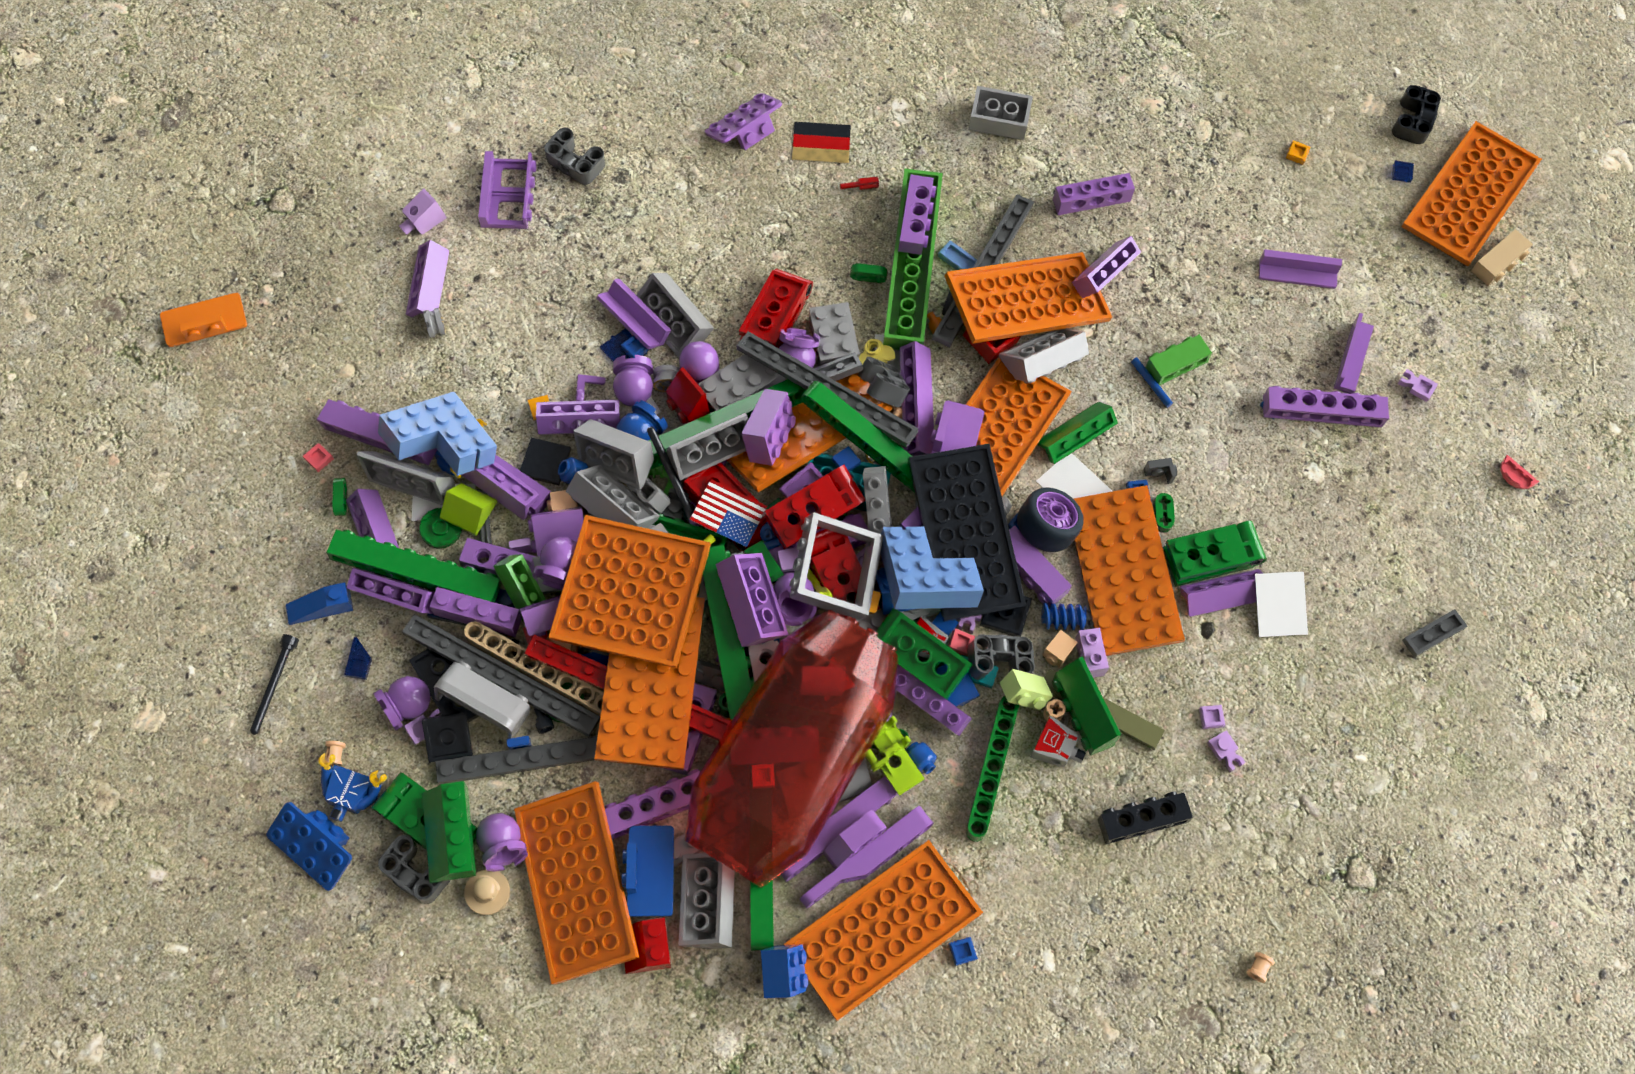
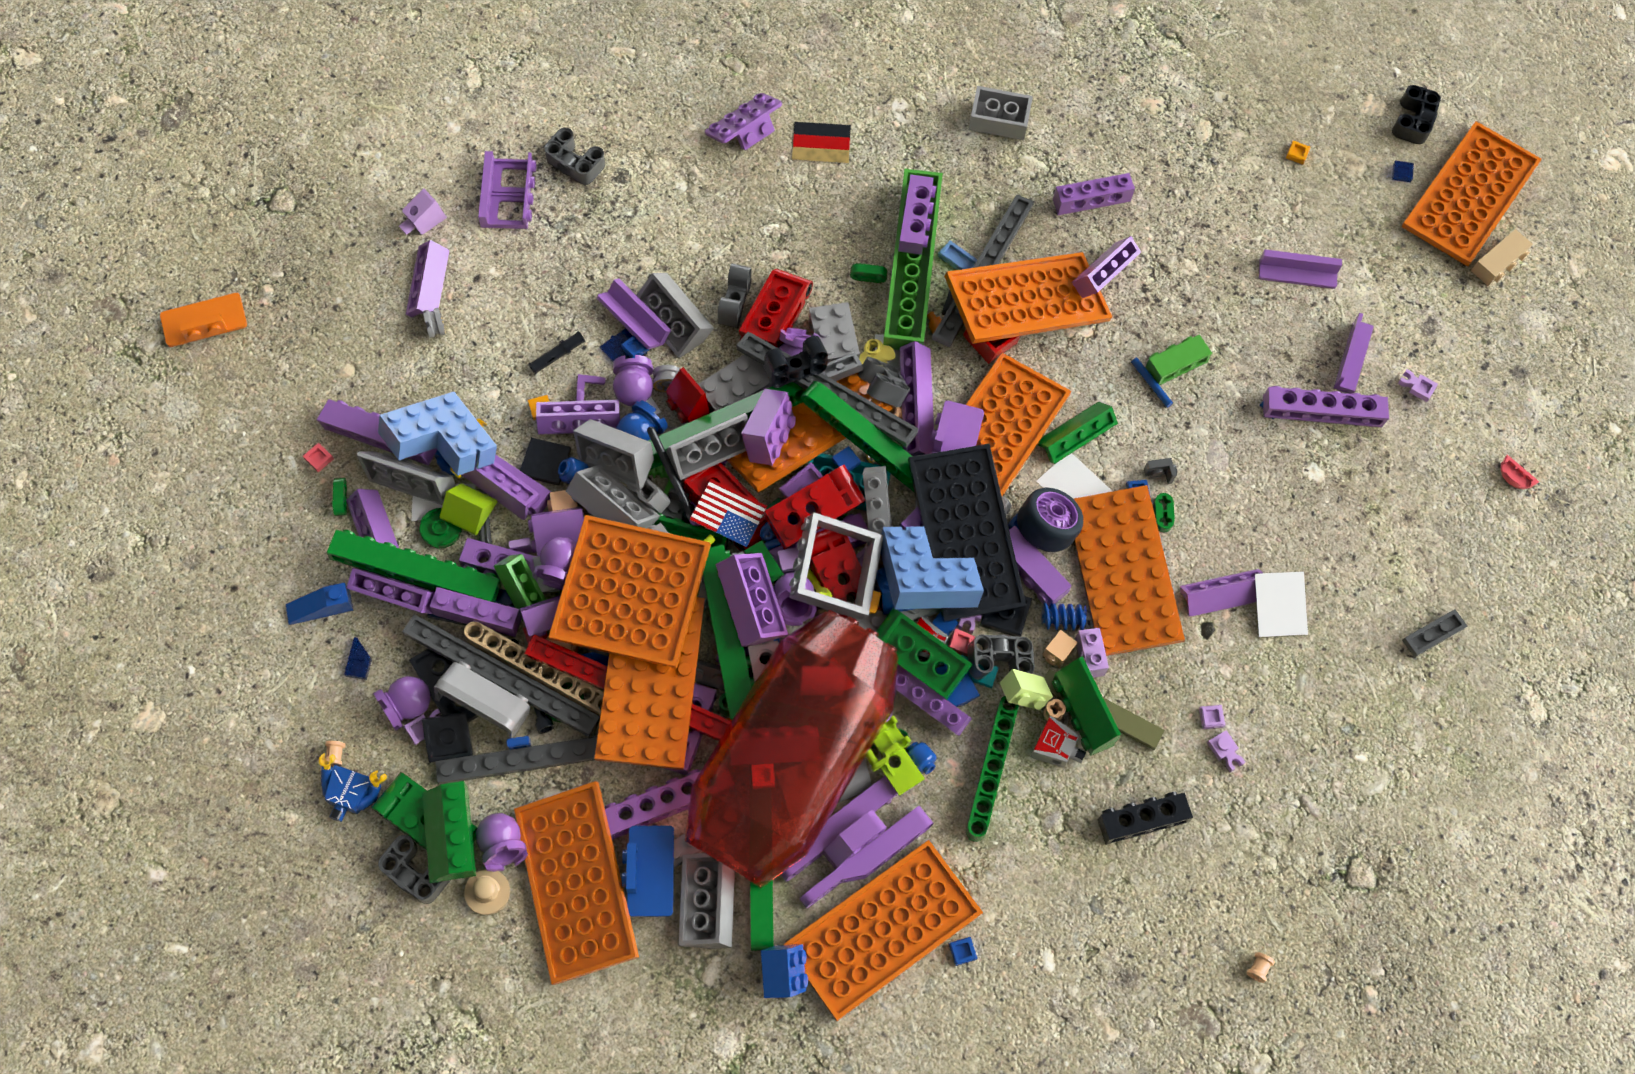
(287, 643): black piece -> none
(311, 843): blue bracket -> none
(557, 352): none -> black pin
(651, 945): red slope -> none
(699, 360): medium lavender tile -> none
(732, 305): none -> dark grey beam
(809, 362): none -> black beam
(863, 183): red axle -> none
(1045, 354): slope -> none
(1213, 553): green hinge -> none

